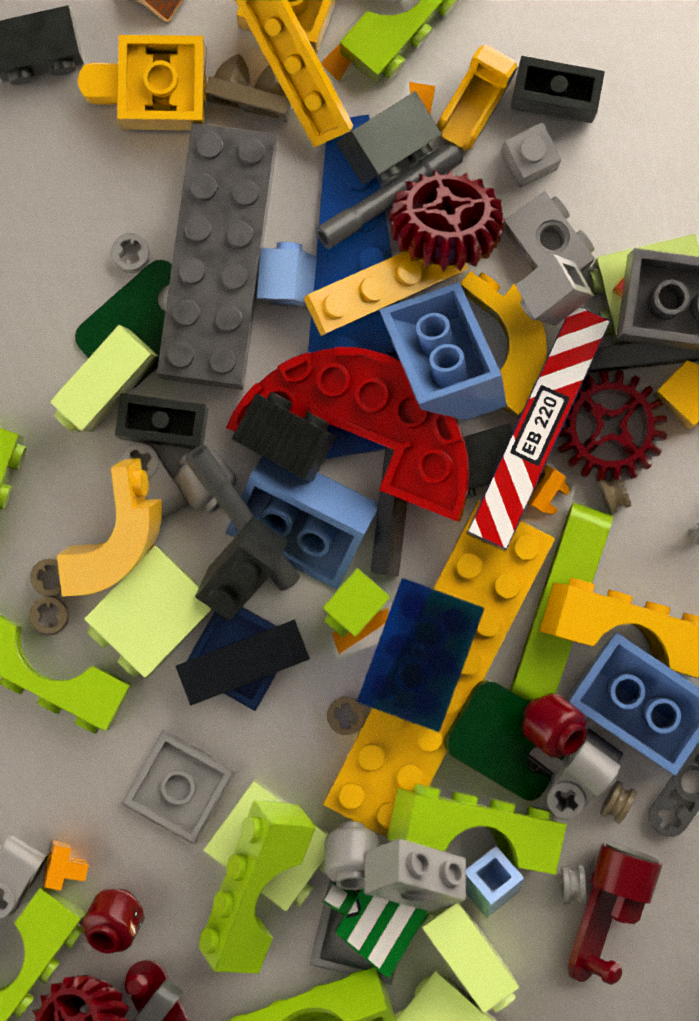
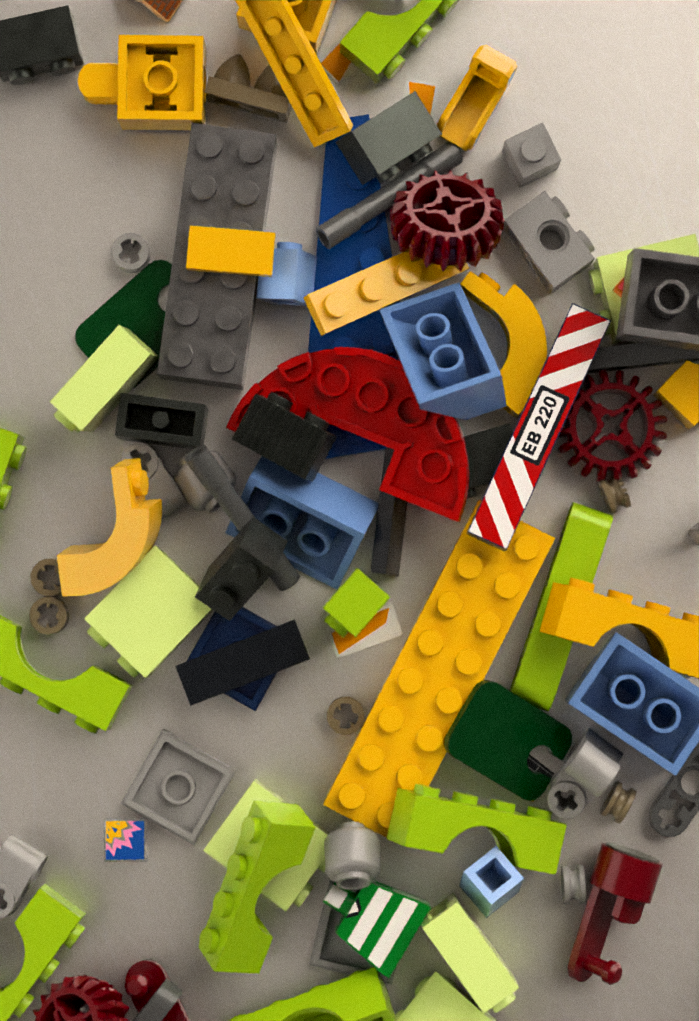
(61, 866): light orange tile -> none
(113, 920): dark red head -> none
(125, 839): none -> tile
(230, 251): none -> yellow tile
(415, 875): light grey brick -> none
(420, 654): clear blue brick -> none
(546, 488): light orange tile -> none
(553, 290): light grey brick -> none
(554, 725): dark red head -> none
(557, 89): pearl dark grey brick -> none

